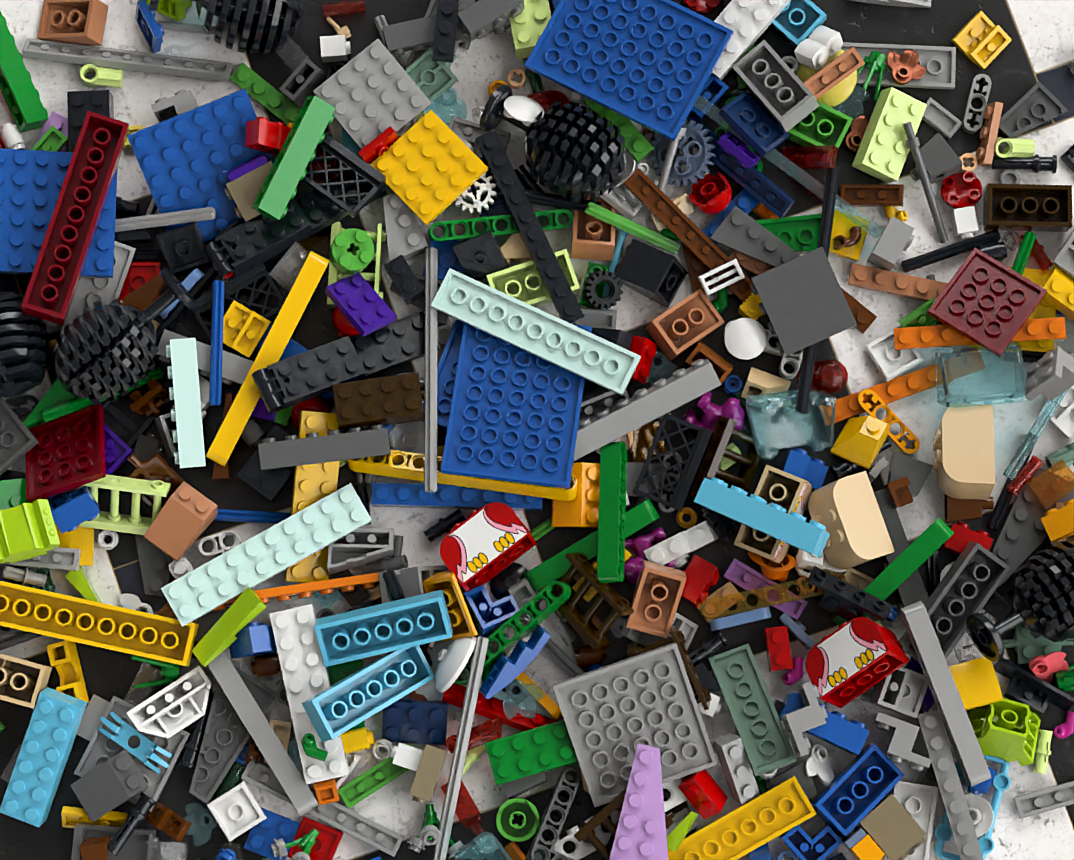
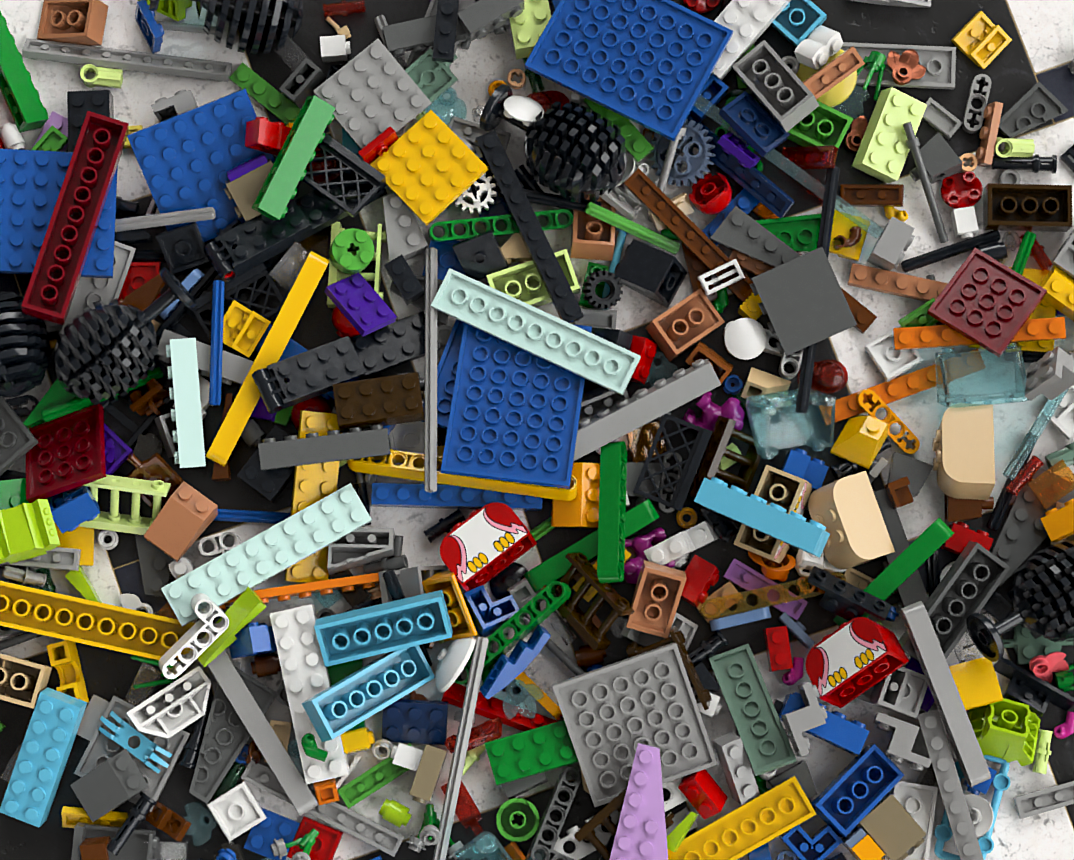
(190, 640): none -> white beam
(395, 813): none -> lime brick
(821, 764): white plate -> none

